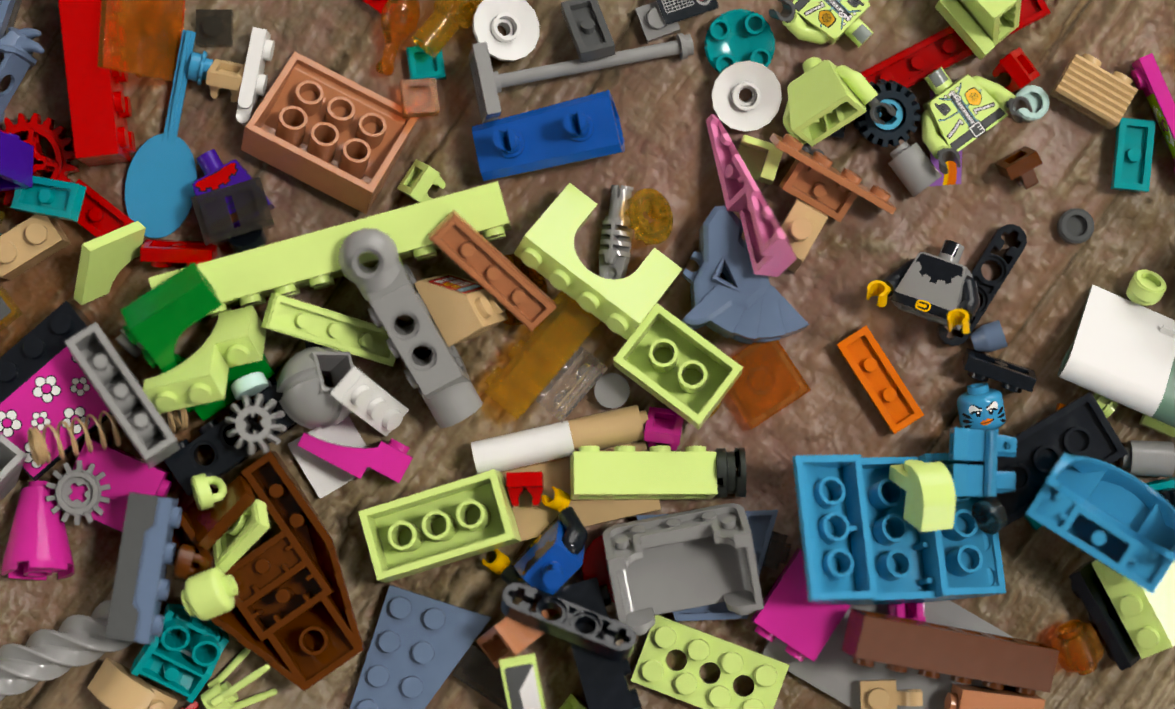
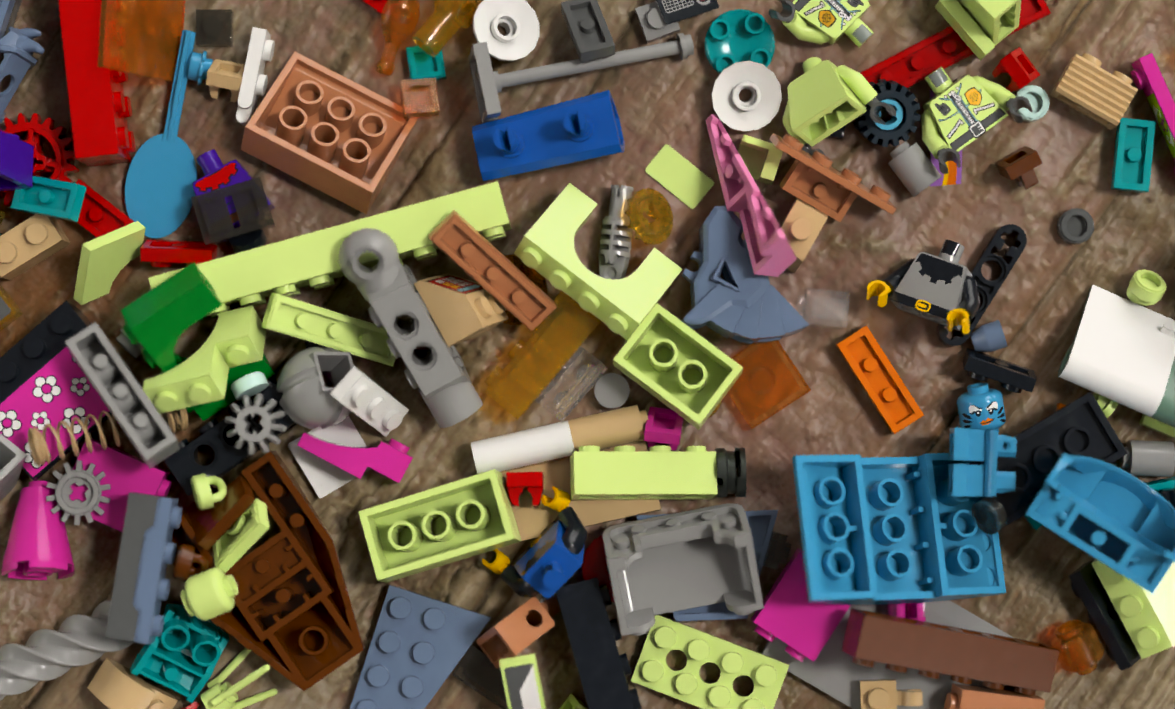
(419, 180): yellowish green tile -> none
(565, 626): black beam -> none
(679, 176): none -> yellowish green sticker
(824, 308): none -> clear brick
(929, 494): yellowish green brick -> none

